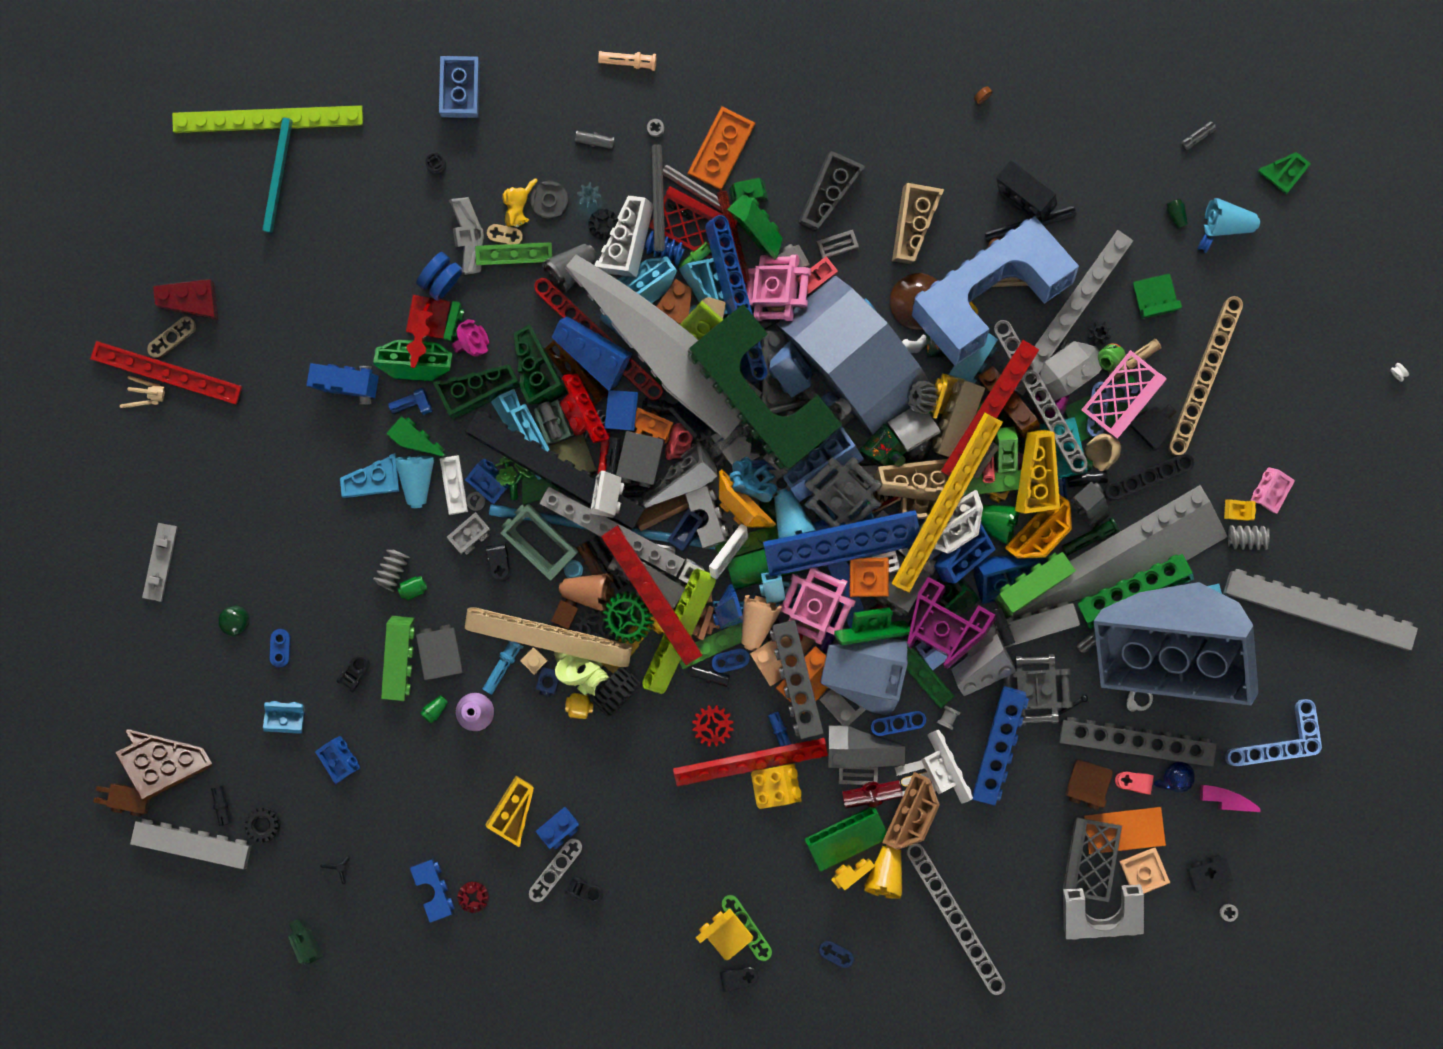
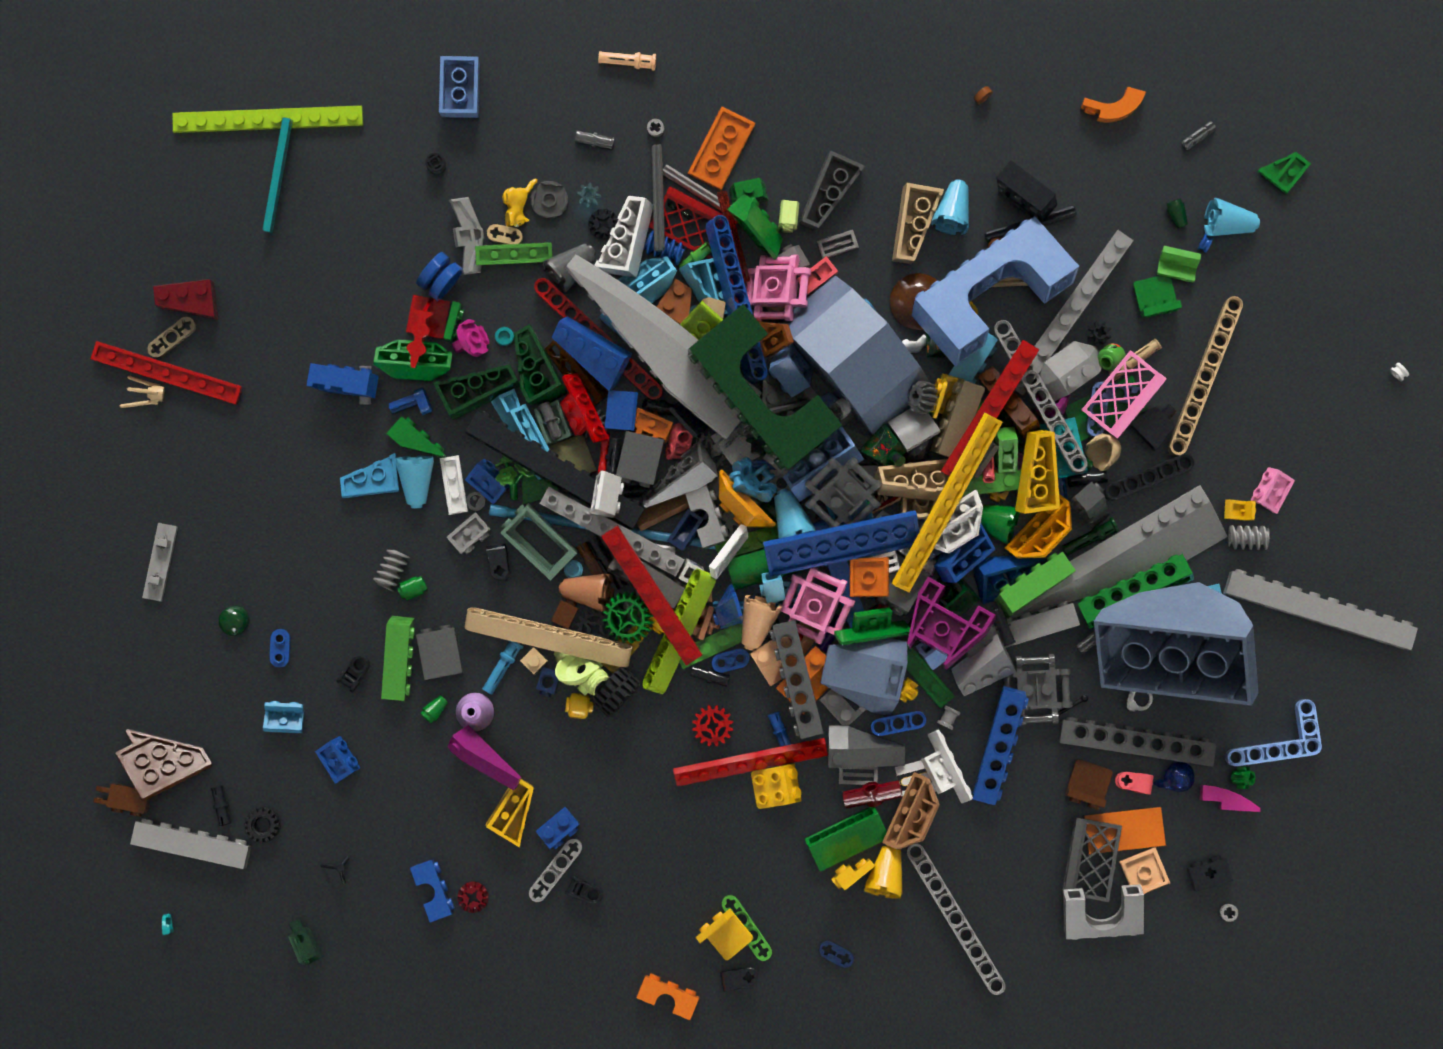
(167, 925): none -> teal tile
(477, 753): none -> magenta wedge
(504, 336): none -> teal tile
(684, 1000): none -> orange arch
(778, 338): none -> dark orange wing
(788, 216): none -> yellowish green brick
(816, 457): none -> sand blue hinge
(908, 690): none -> yellow gear
(953, 210): none -> medium azure cone
(1115, 111): none -> orange arch
(1178, 264): none -> bright green panel
(1243, 777): none -> green gear

